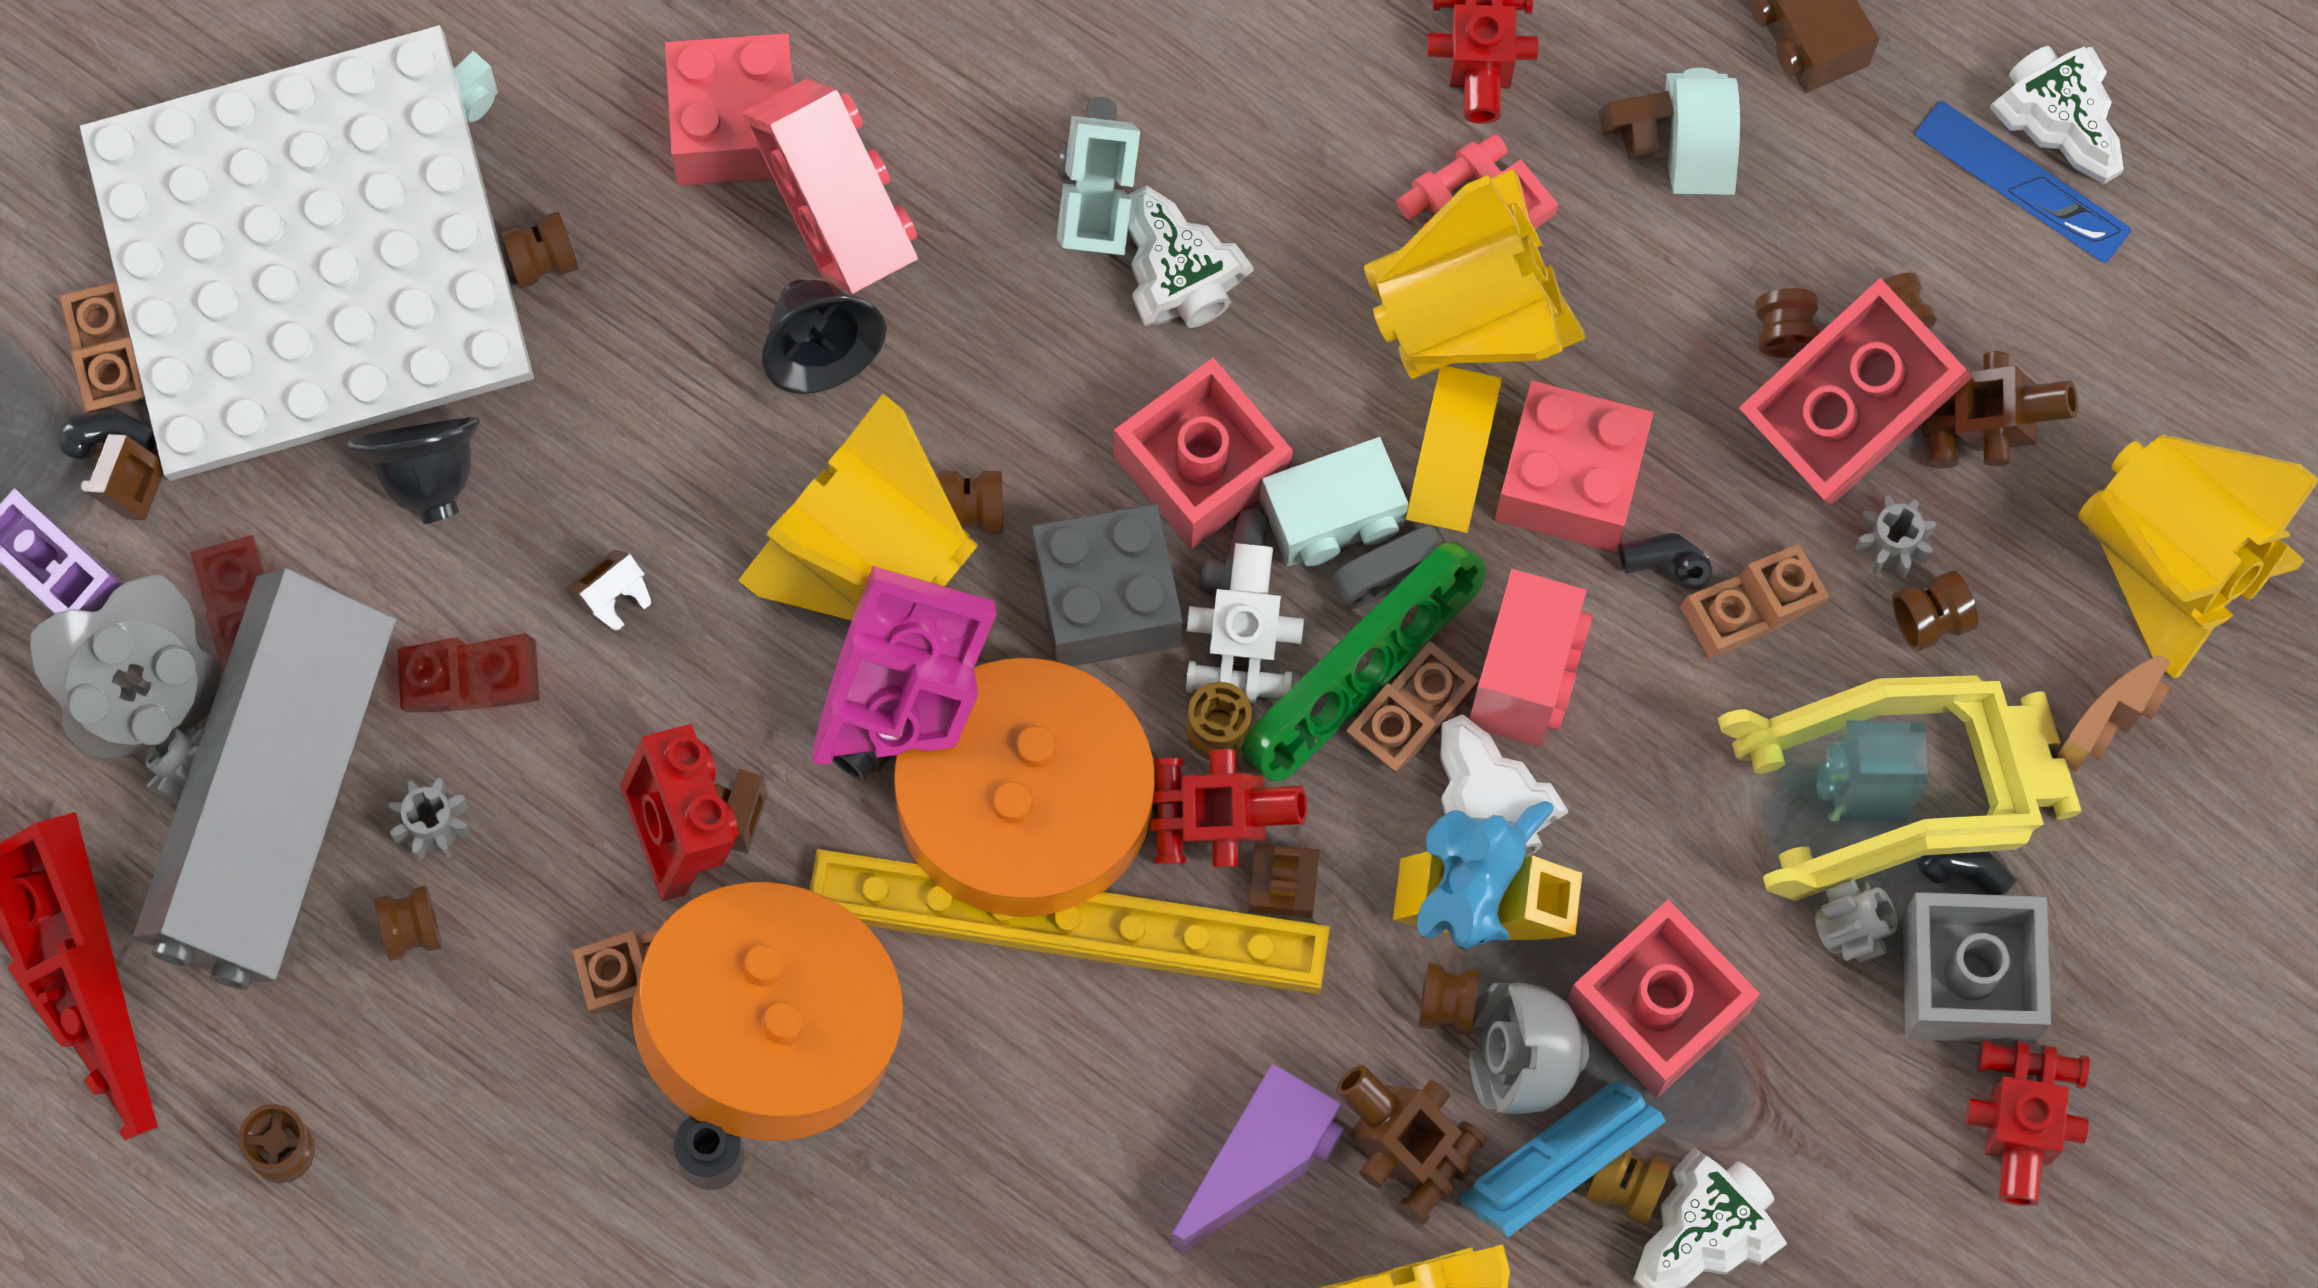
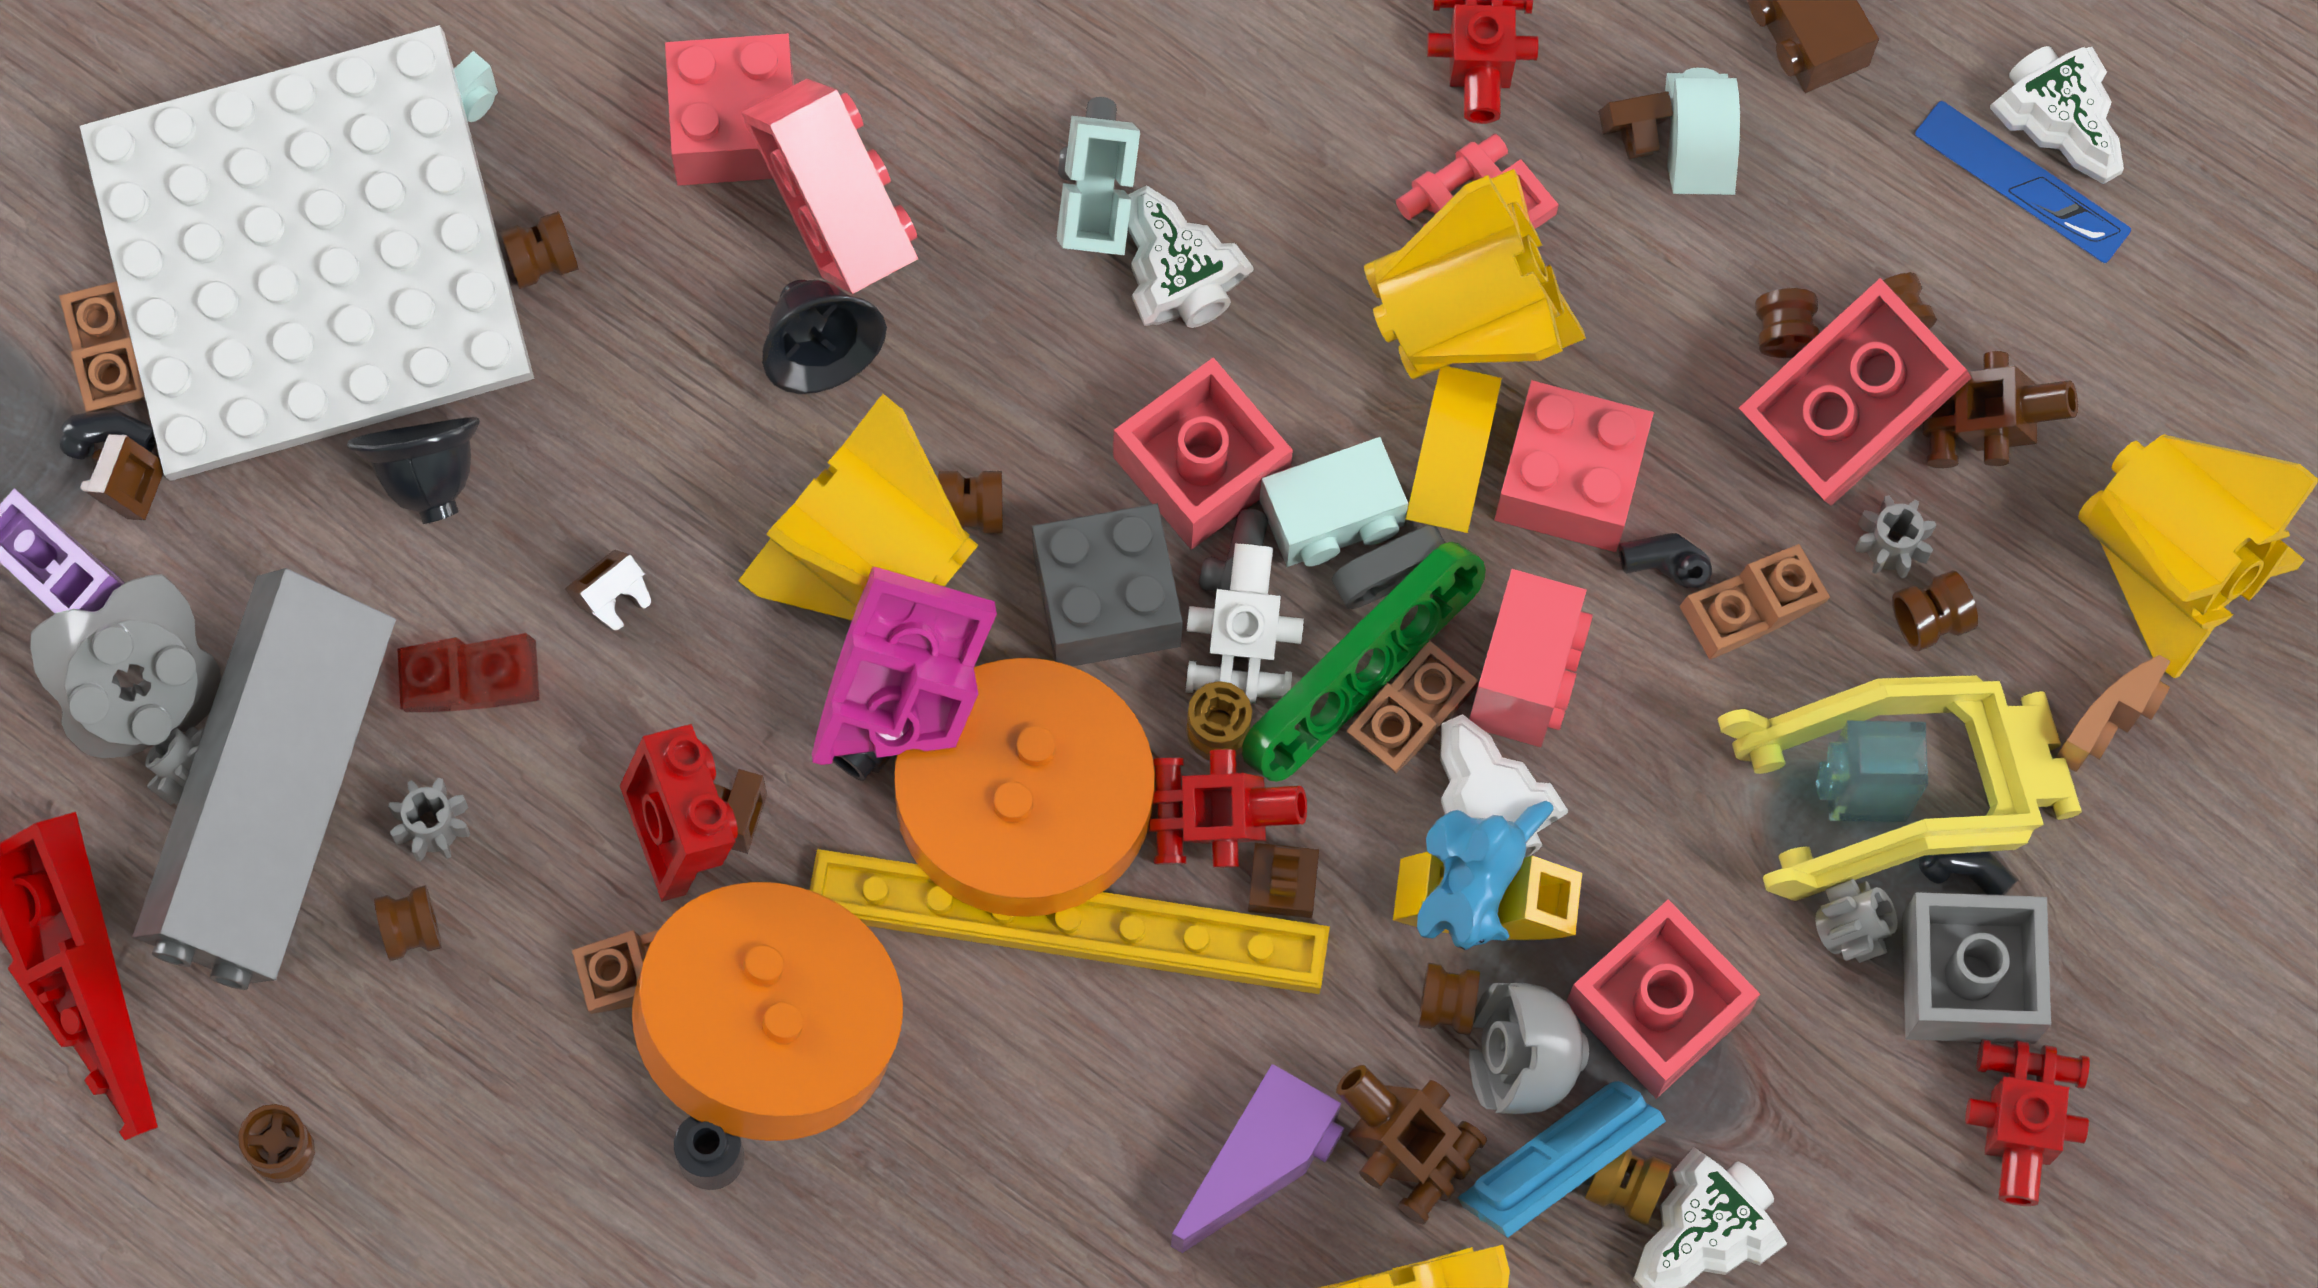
(226, 582): clear red slope -> none

